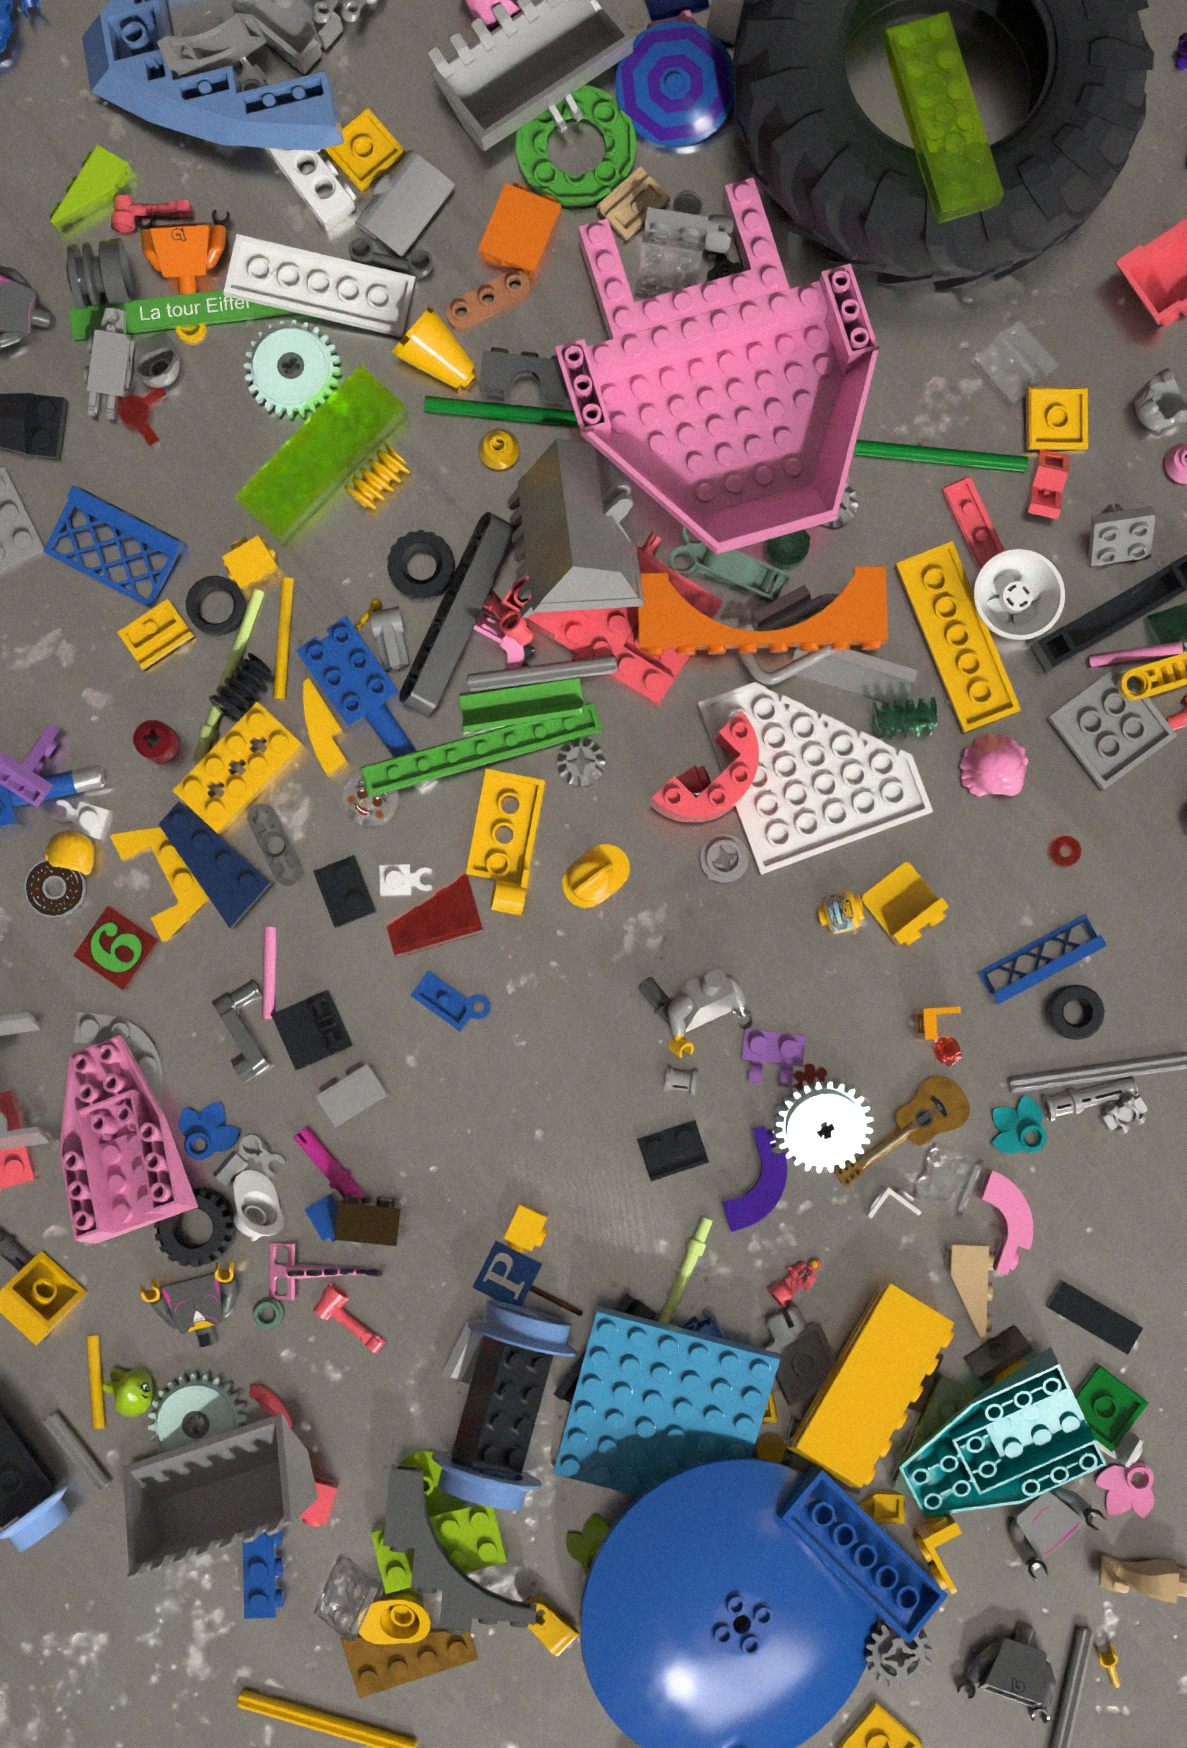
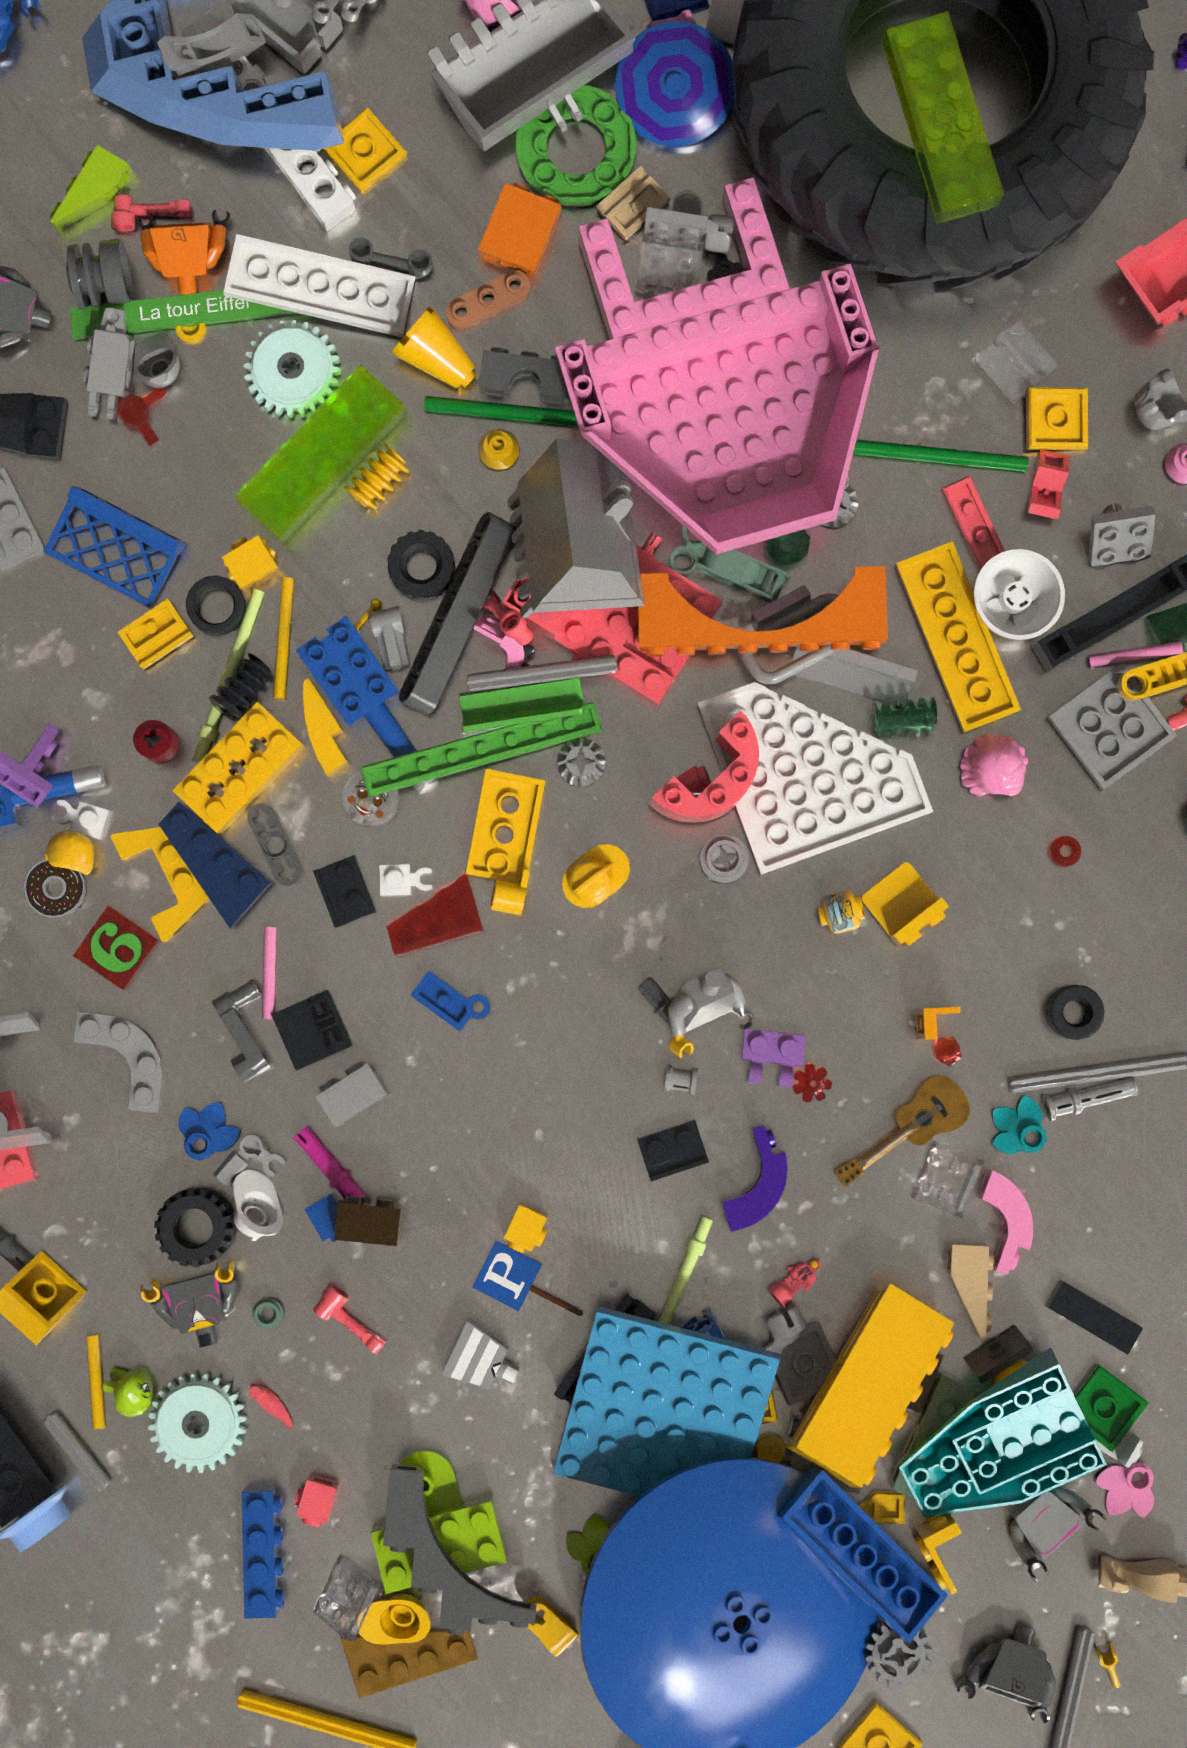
(117, 1147): bright pink wedge -> none
(215, 1494): light grey piece -> none
(303, 1271): bright pink piece -> none
(404, 202): light grey panel -> none
(503, 1406): brick -> none
(819, 1103): light aqua gear -> none
(900, 1195): white bracket -> none
(1047, 969): blue fence -> none
(1123, 1111): light grey piece -> none

